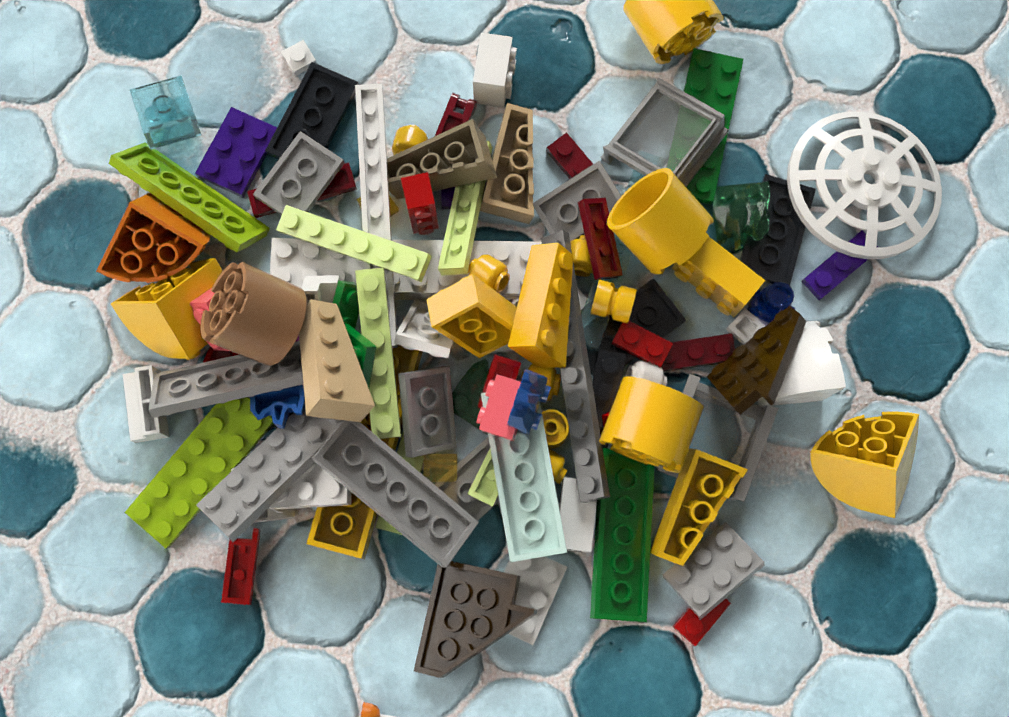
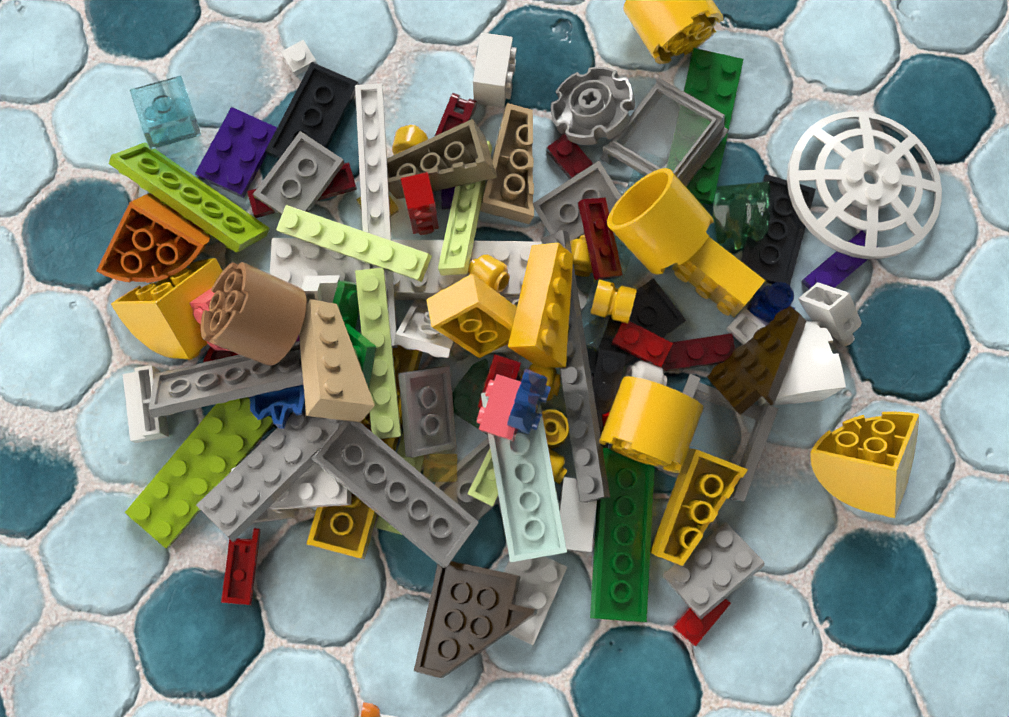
(593, 105): none -> light grey piece
(834, 311): none -> white torso

